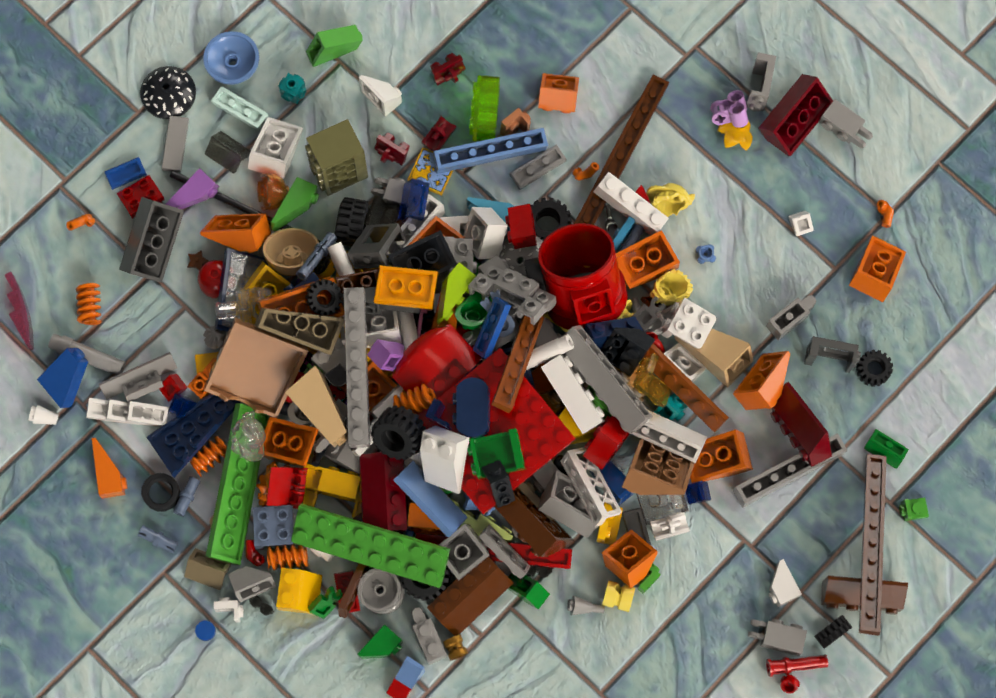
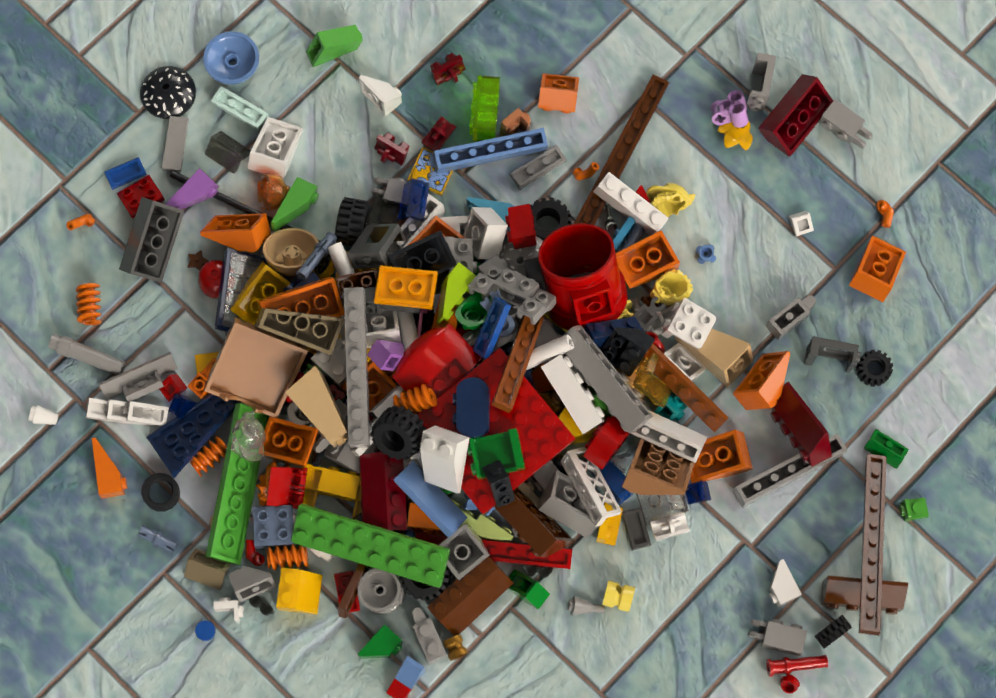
(21, 315): clear pink slope -> none
(64, 377): blue slope -> none
(186, 496): sand blue pin -> none
(214, 338): light grey gear -> none
(243, 305): clear connector -> none
(293, 93): teal brick -> none
(313, 291): black tyre -> none
(325, 604): green plate -> none
(336, 157): olive brick -> none
(337, 376): black tile -> none
(435, 412): clear blue panel -> none
(504, 552): light grey plate -> none
(629, 558): orange slope -> none
(649, 580): bright green bracket -> none

